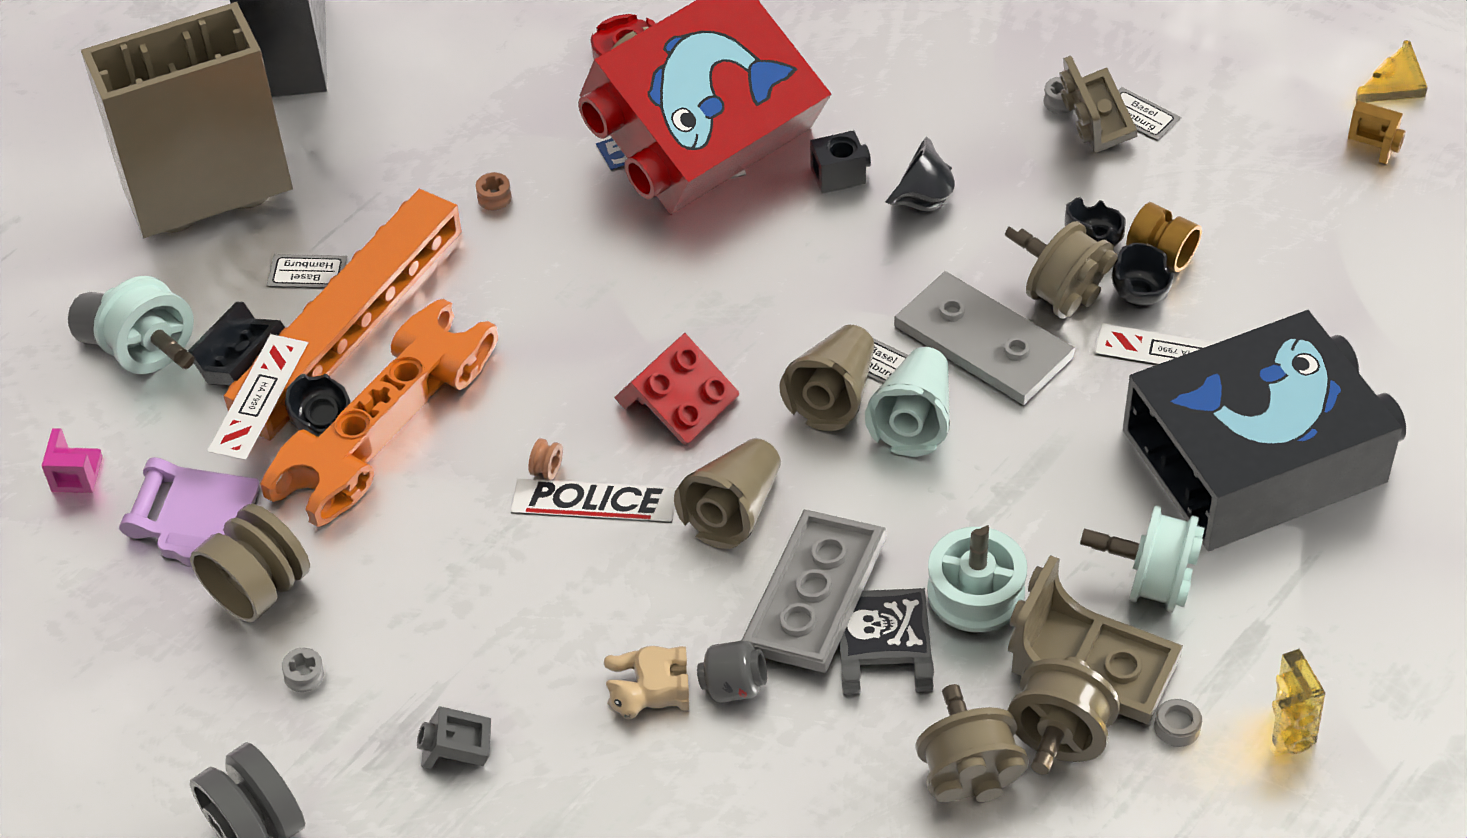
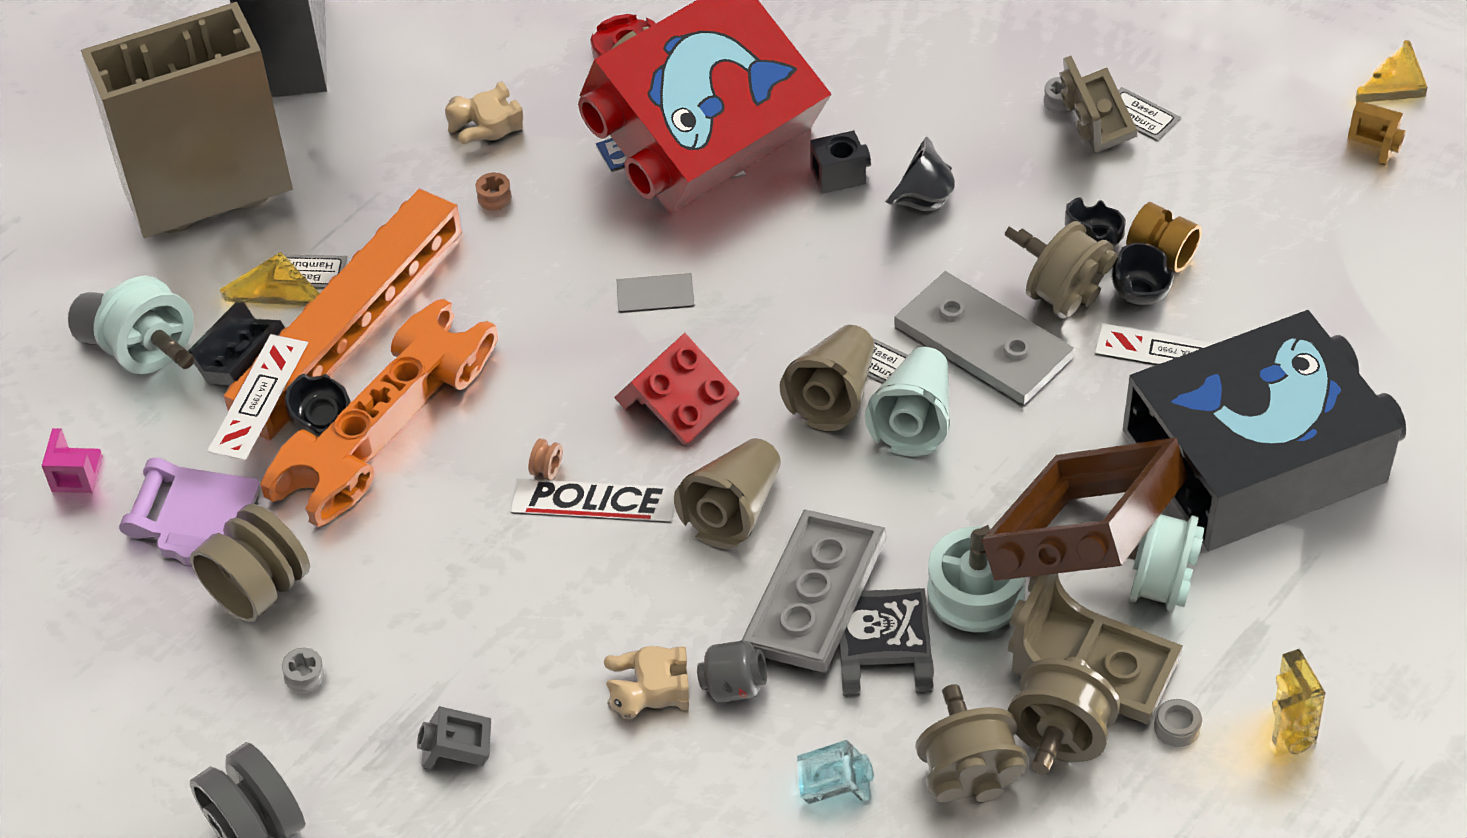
(271, 283): none -> clear yellow tile
(489, 112): none -> tan animal
(655, 292): none -> light grey sticker
(834, 772): none -> clear light blue bracket
(1025, 547): none -> reddish brown door

